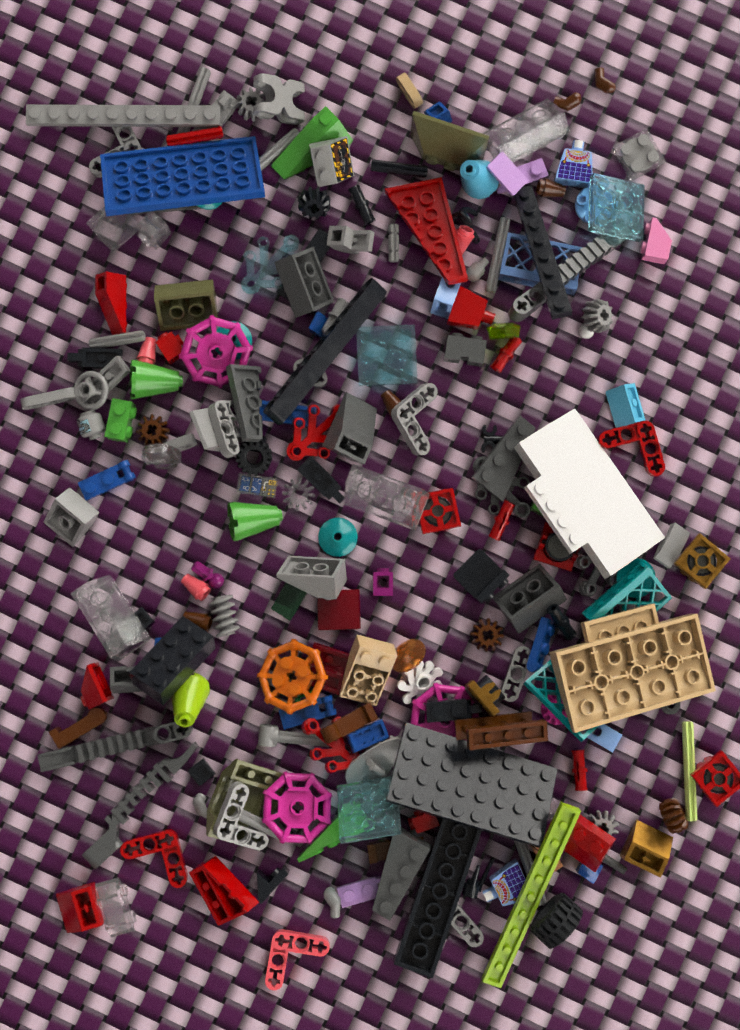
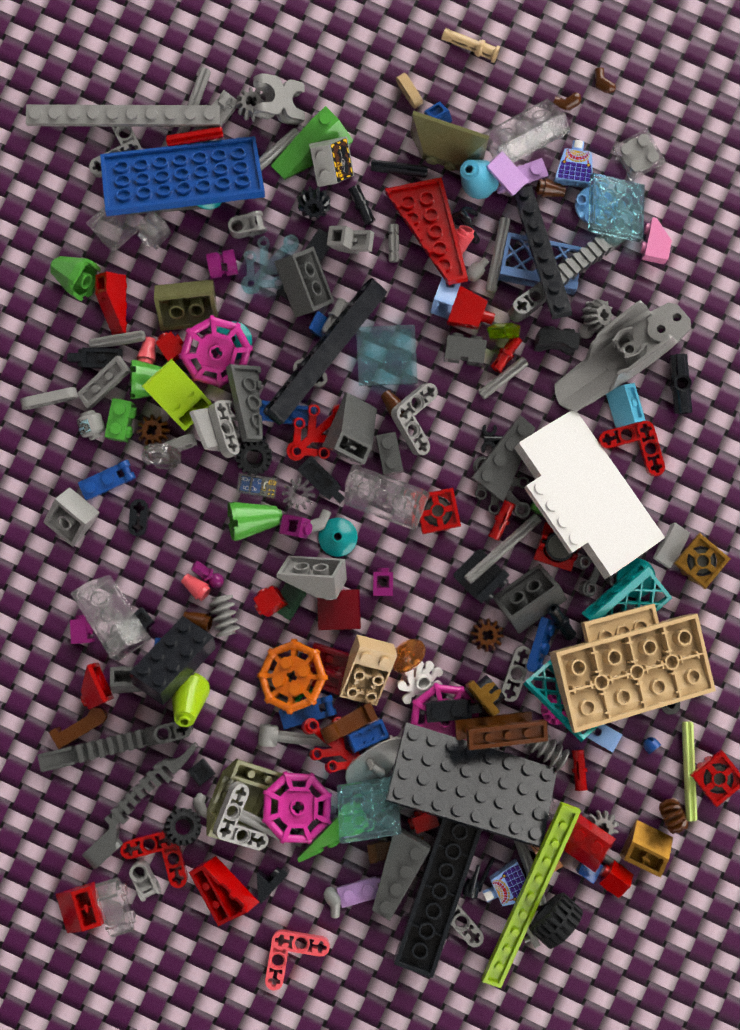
(75, 275): none -> bright green cone
(80, 630): none -> magenta brick
(86, 389): light grey piece -> none
(133, 517): none -> black beam
(145, 884): none -> light grey piece
(171, 832): none -> black tyre
(176, 393): none -> lime slope
(215, 262): none -> magenta wheel
(248, 225): none -> light grey piece
(269, 601): none -> red brick
(295, 526): none -> magenta brick
(320, 523): none -> light grey arm
(389, 454): none -> dark grey brick
(479, 47): none -> tan pin
(502, 549): none -> light grey axle
(503, 377): none -> light grey axle
(531, 937): none -> light grey piece
(550, 752): none -> light grey piece
(564, 341): none -> black brick
(616, 879): none -> red brick
(622, 352): none -> light grey piece
(651, 744): none -> blue hinge
(680, 371): none -> black piece

